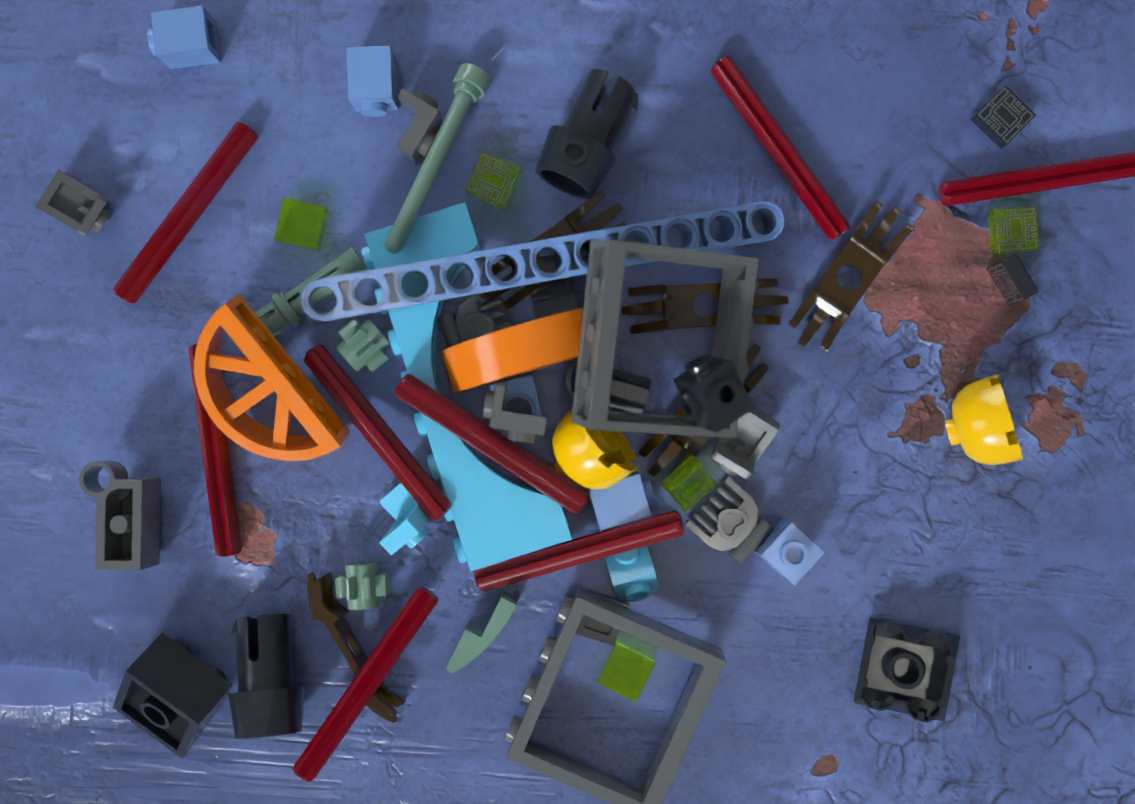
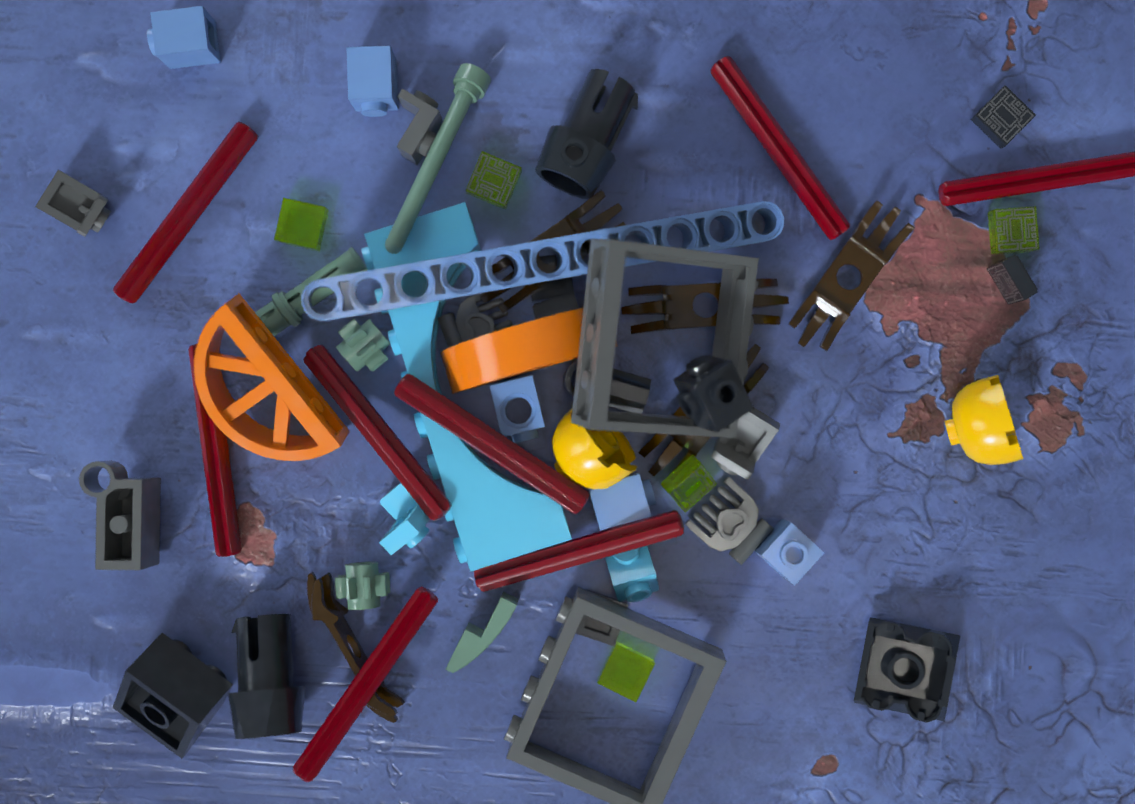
(520, 426): dark grey bracket -> none

